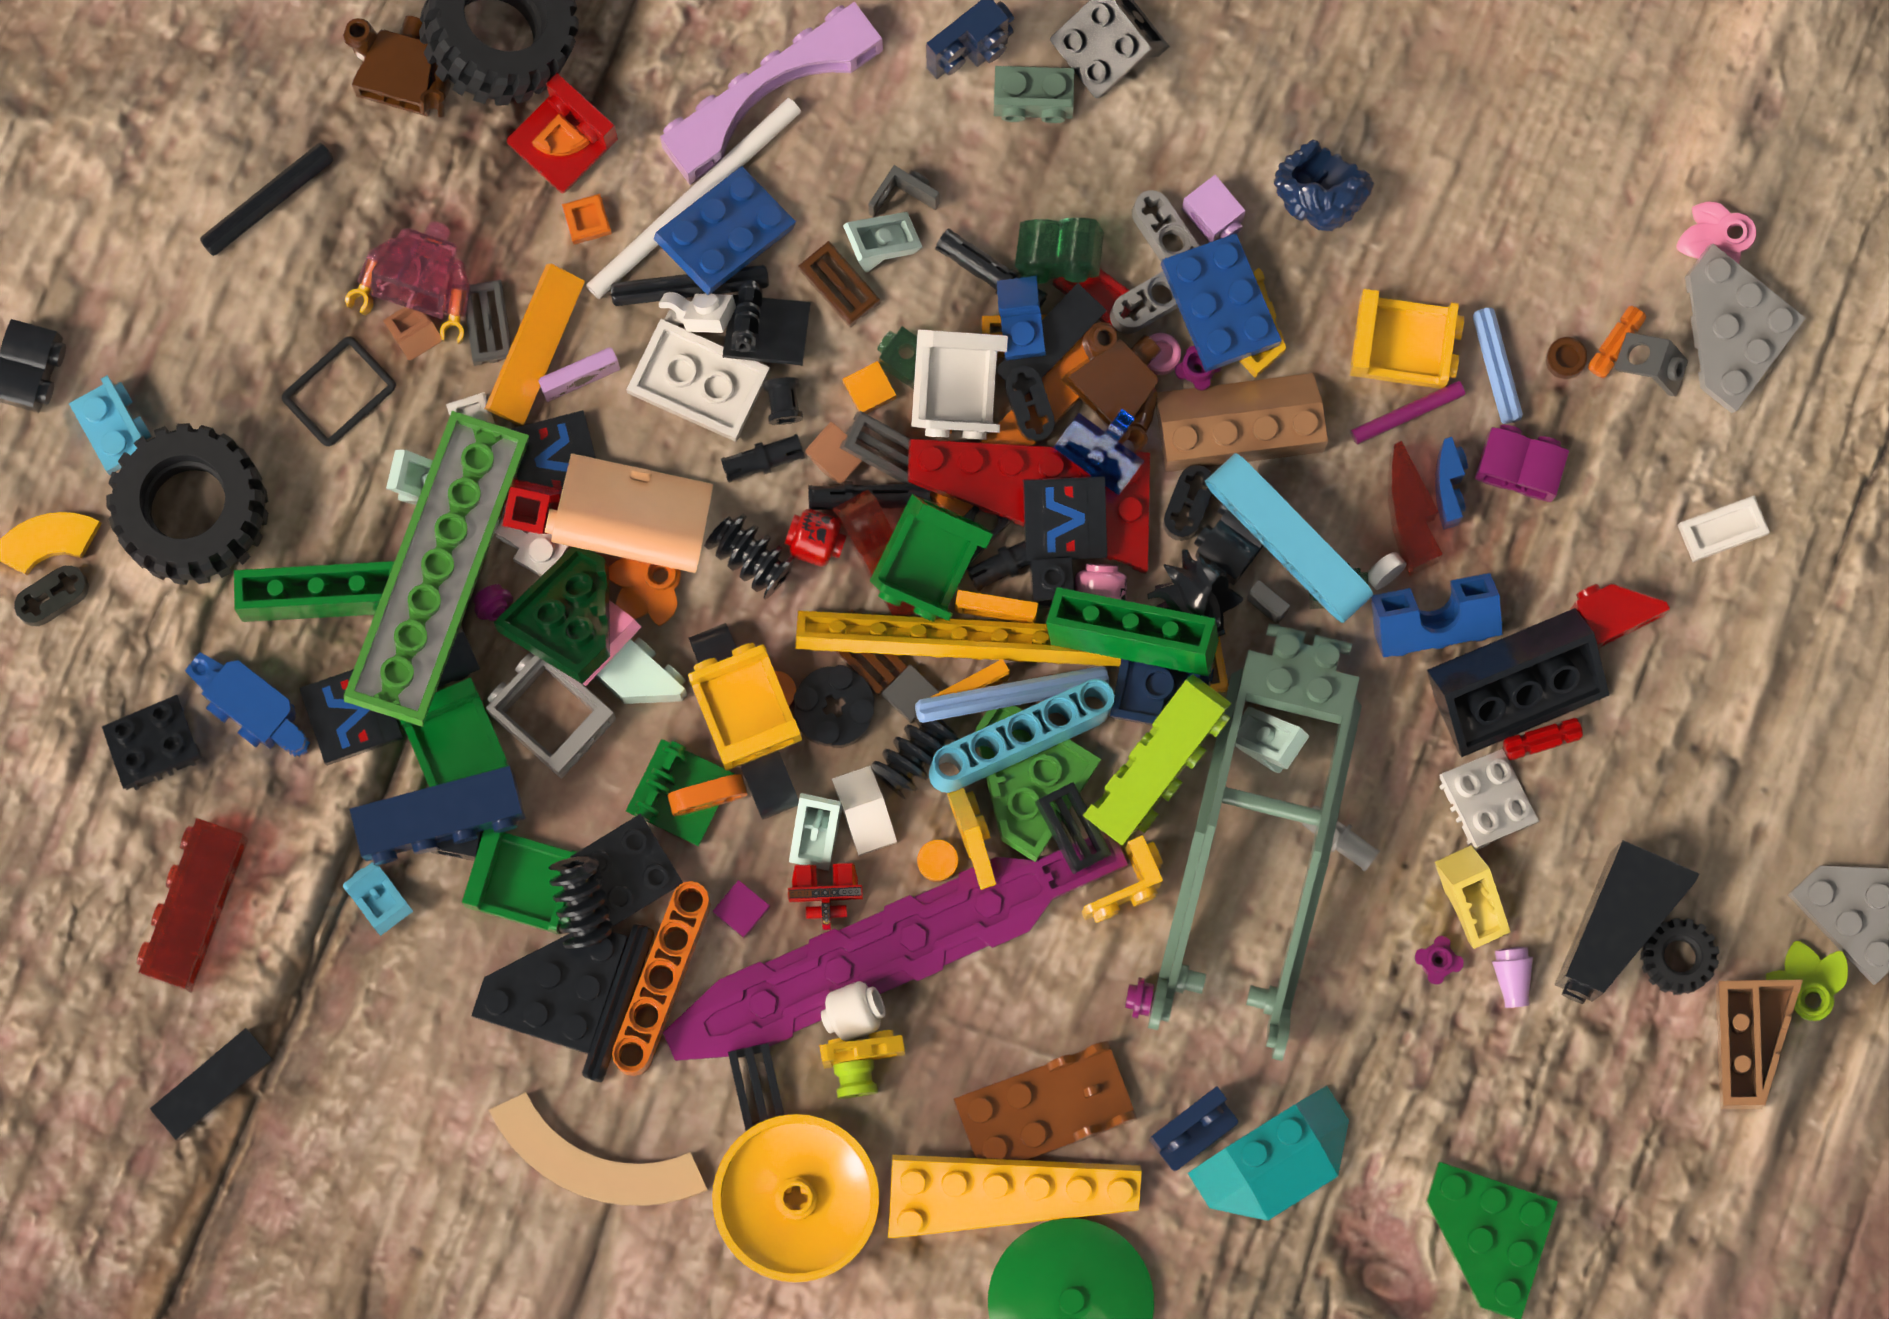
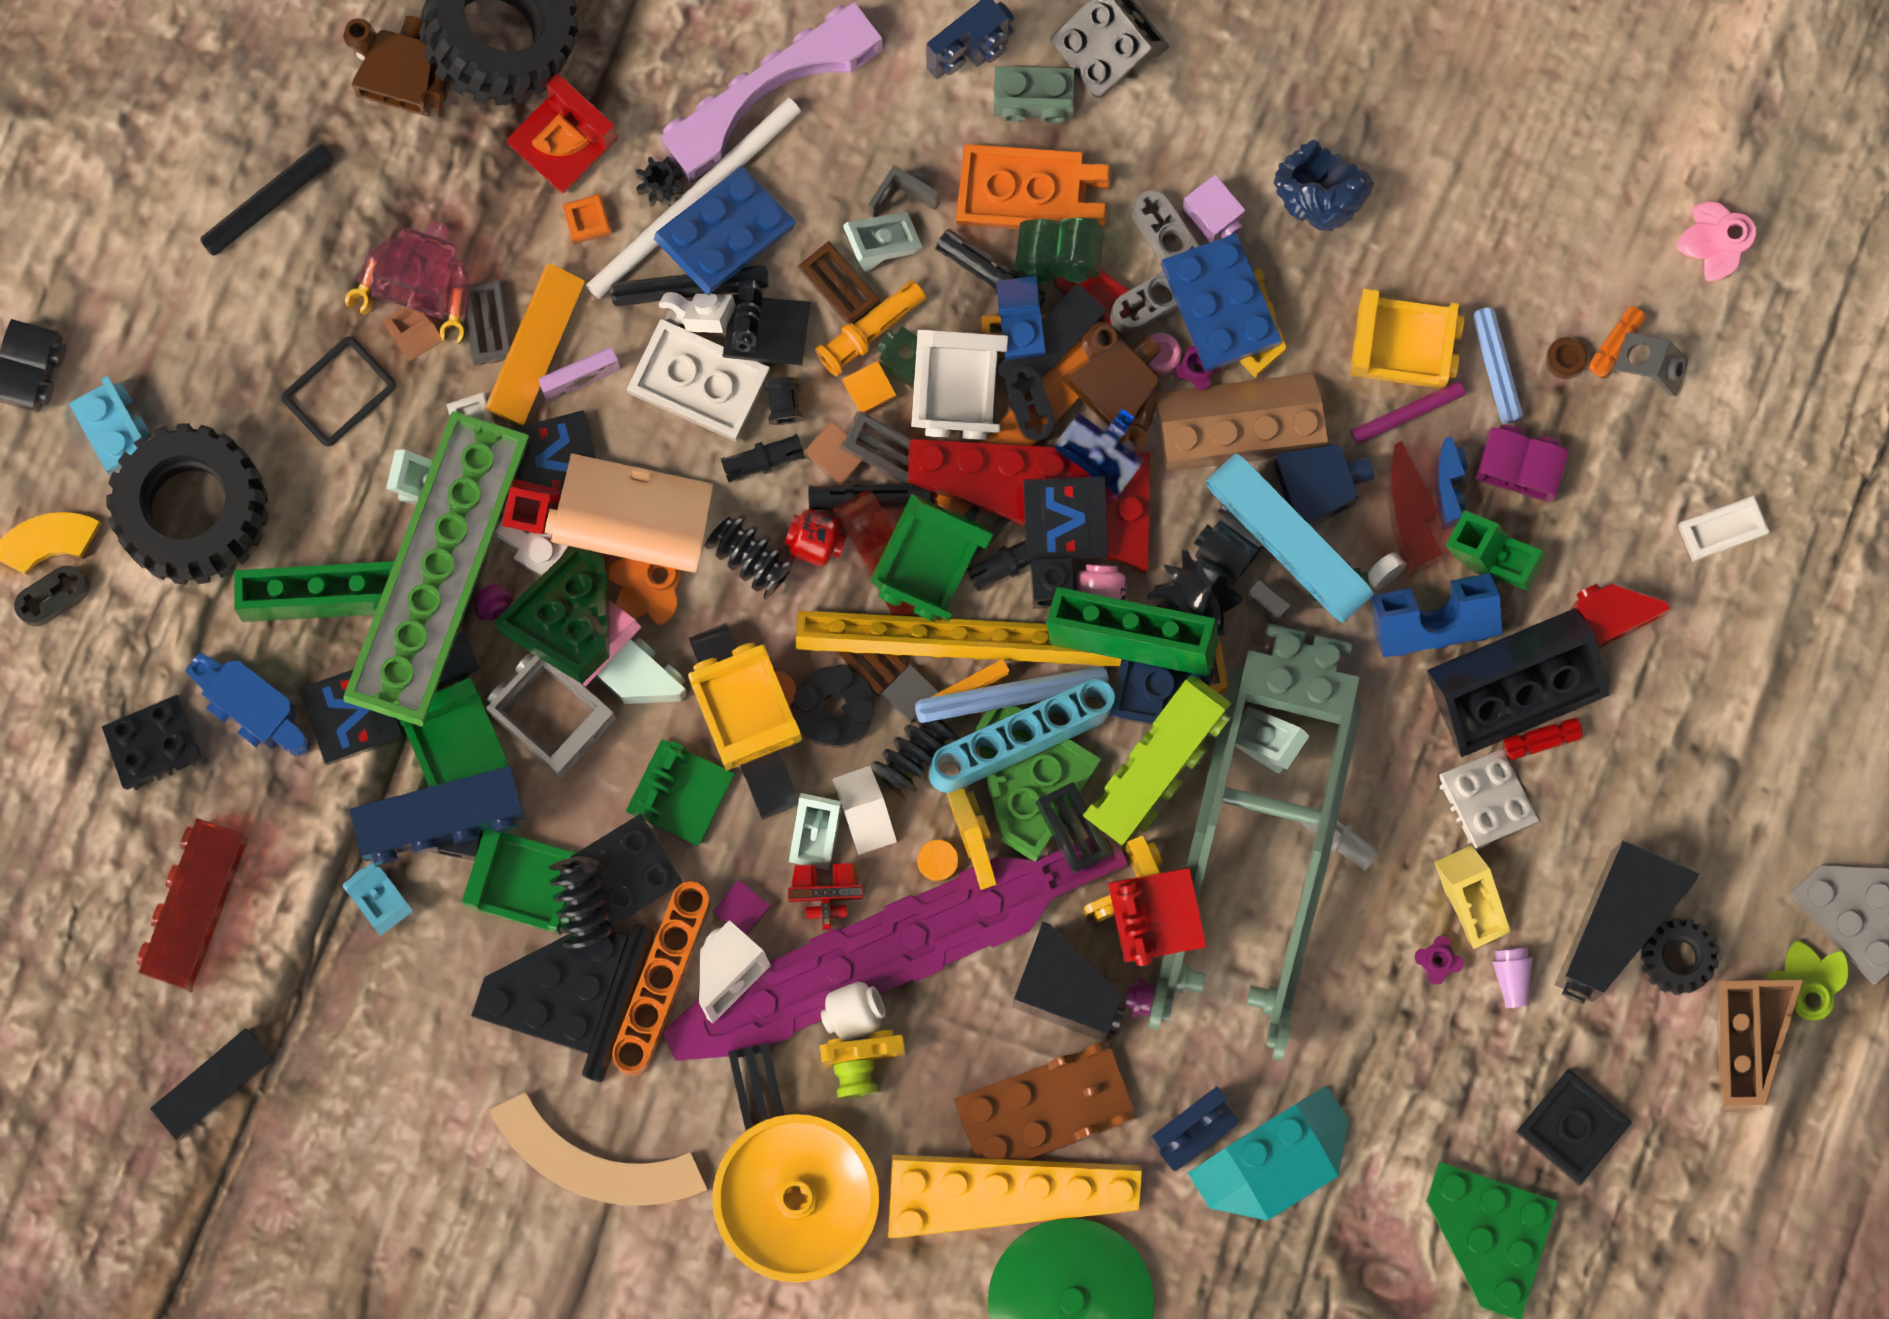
(668, 175): none -> black gear
(707, 794): orange beam -> none
(728, 968): none -> white slope
(856, 337): none -> light orange pin
(995, 607): light orange tile -> none
(1024, 184): none -> orange tile
(1067, 988): none -> black slope
(1157, 915): none -> red hinge
(1179, 499): black beam -> none
(1320, 481): none -> dark blue torso
(1487, 549): none -> green brick
(1573, 1127): none -> black tile
(1735, 326): light grey plate -> none

